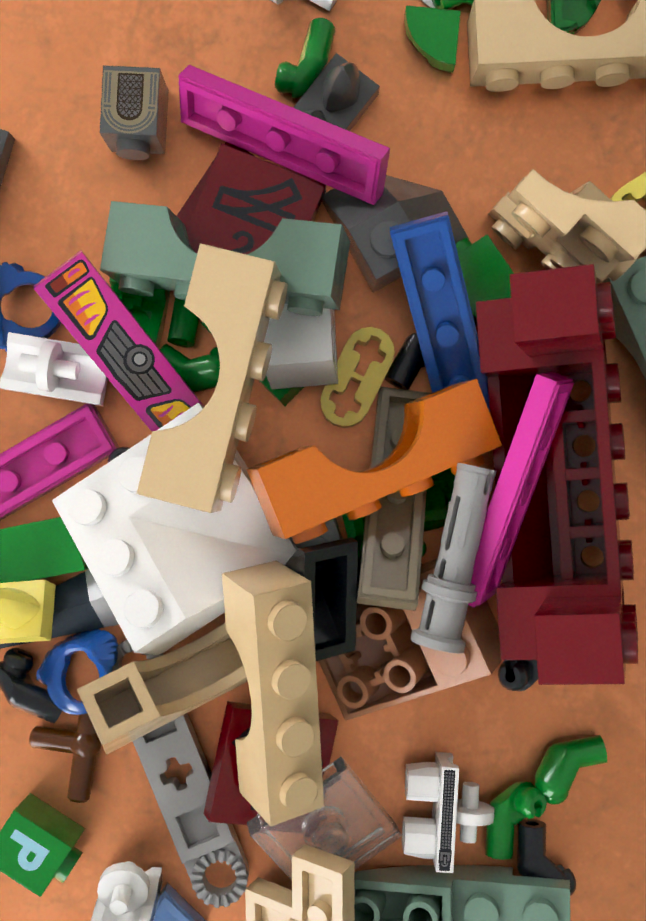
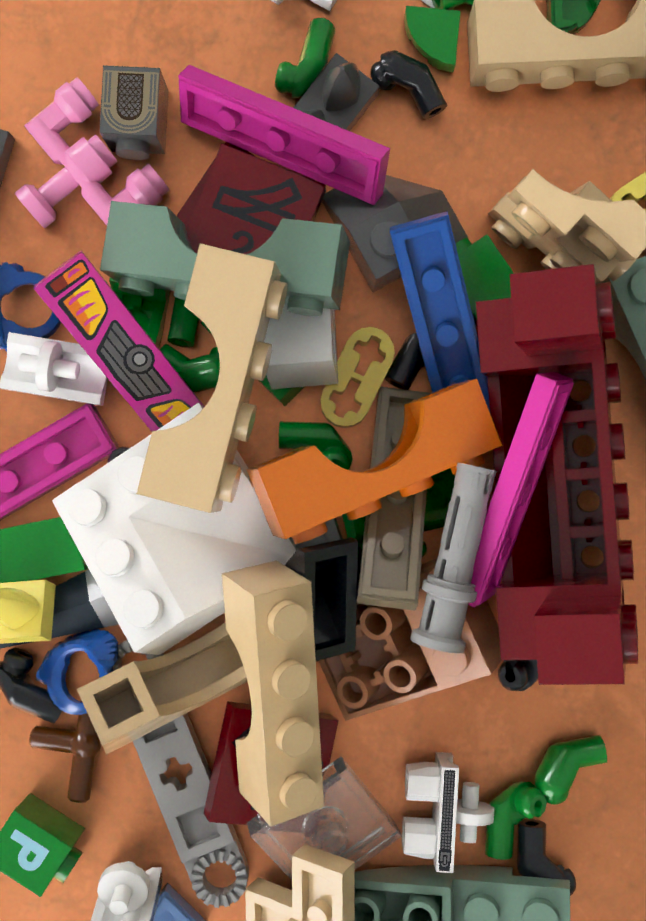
(84, 162): none -> bright pink piece
(322, 435): none -> green arm
(414, 76): none -> black arm

